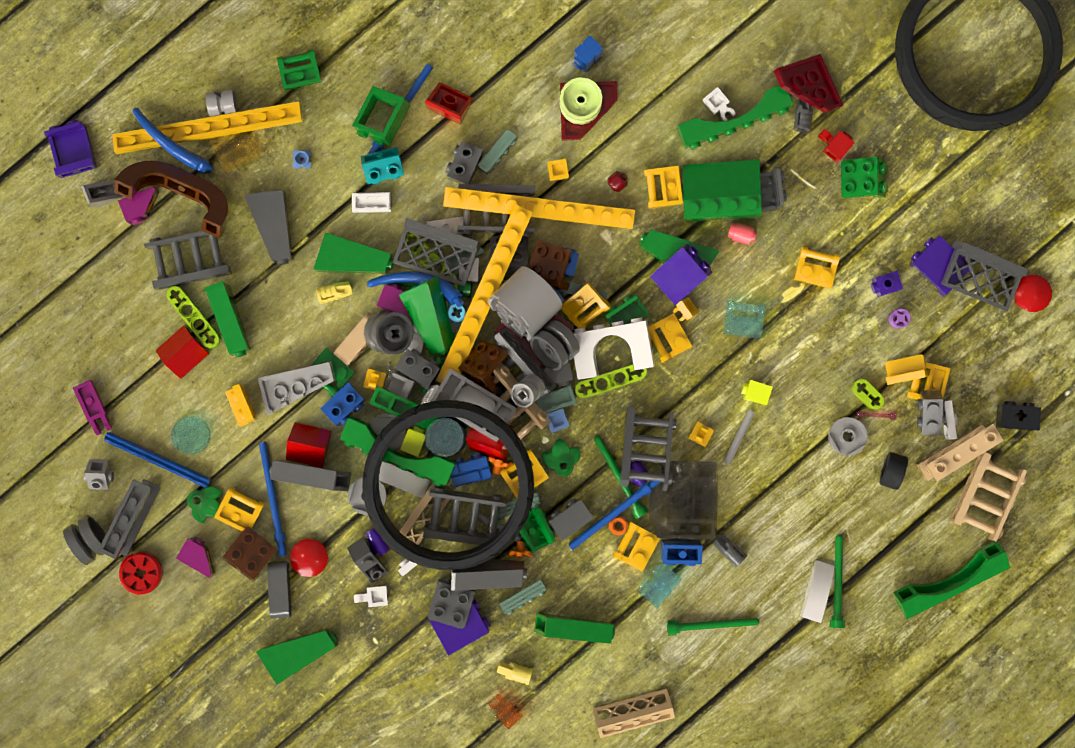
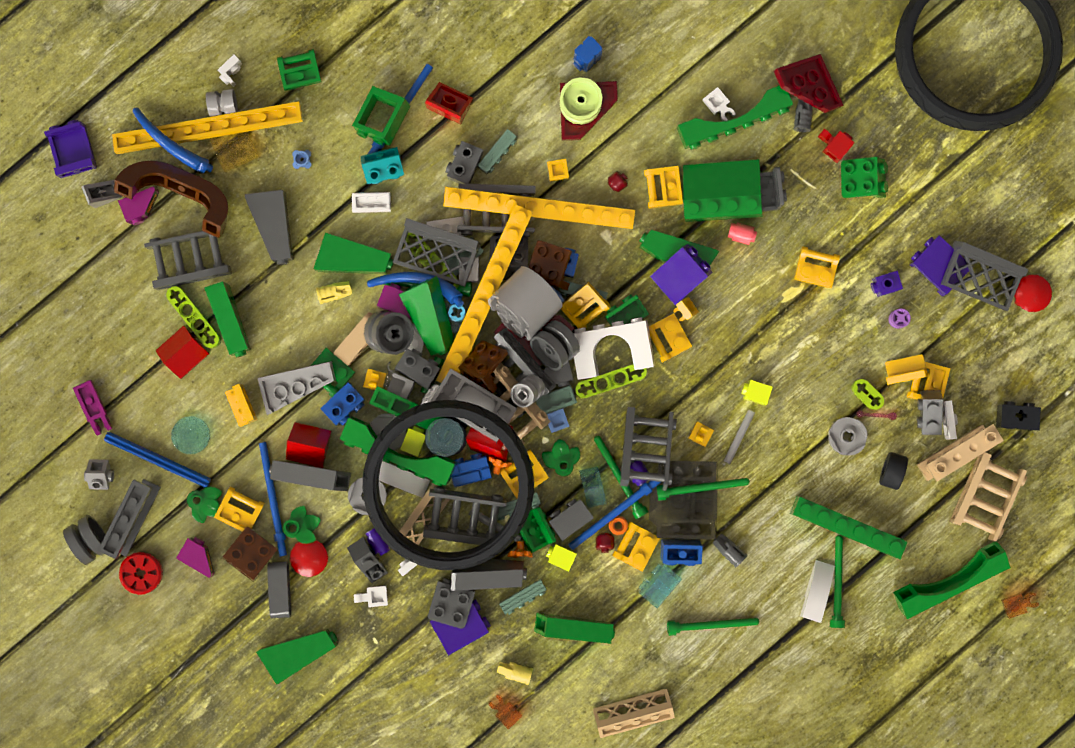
(230, 67): none -> white bracket
(304, 525): none -> green plate
(561, 557): none -> neon yellow brick
(592, 487): none -> clear light blue slope
(604, 542): none -> dark red piece
(662, 495): none -> green piece
(744, 325): clear light blue plate -> none
(848, 527): none -> green arch
(1016, 604): none -> clear orange plate

